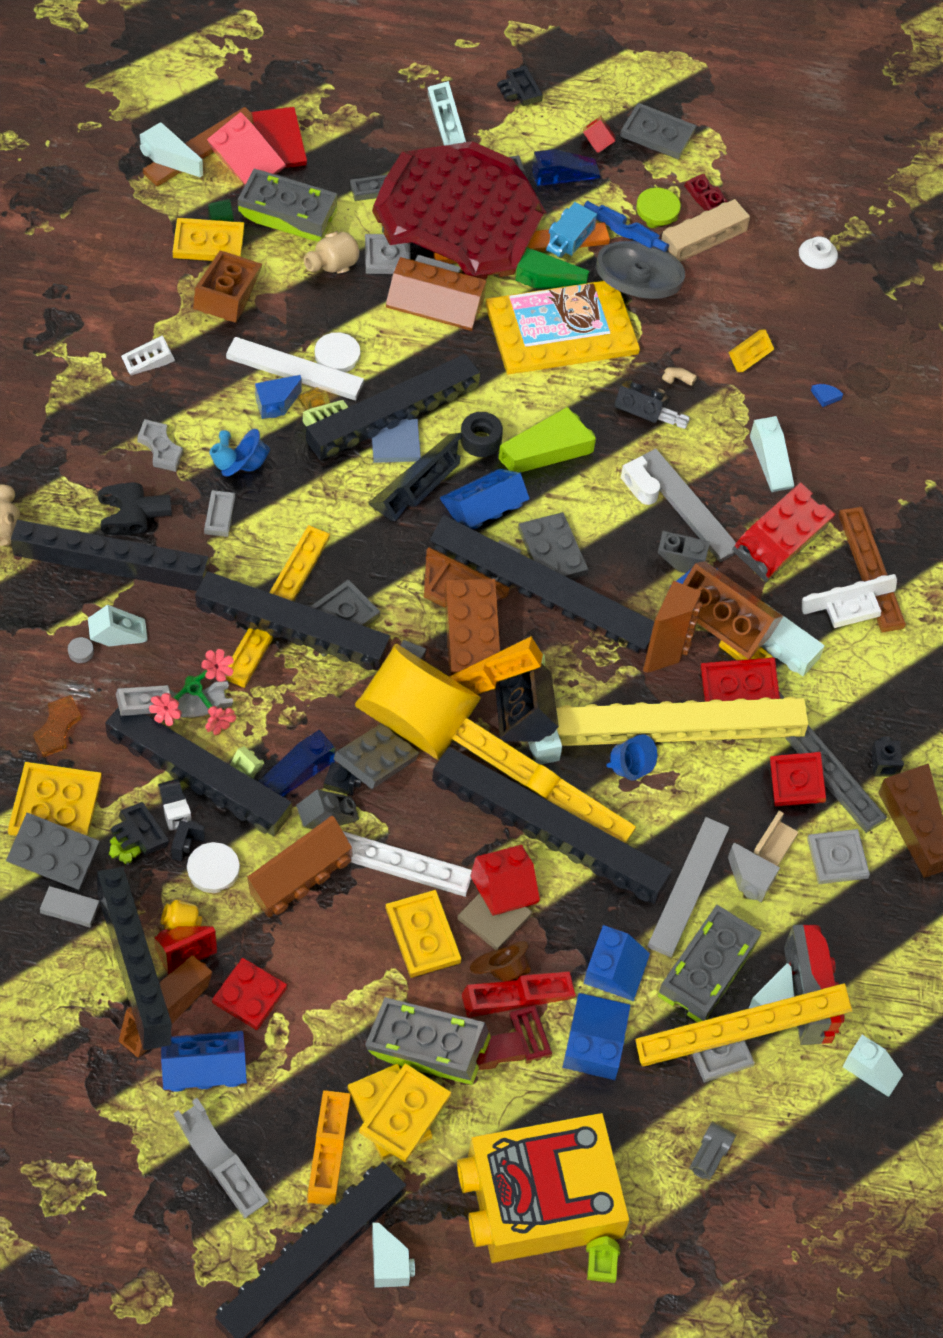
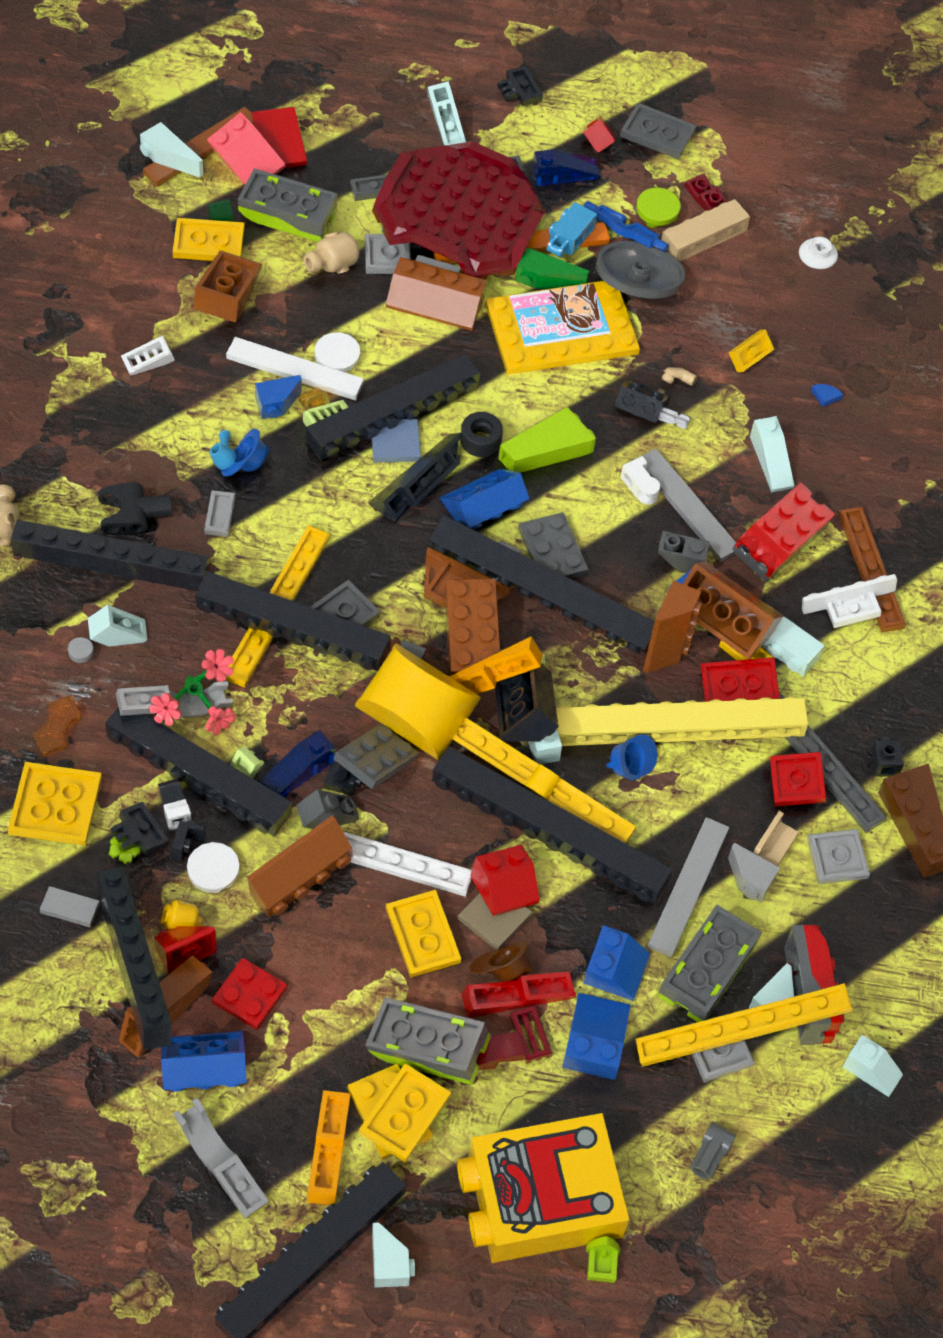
(53, 851): dark grey plate -> none
(165, 453): light grey tile -> none

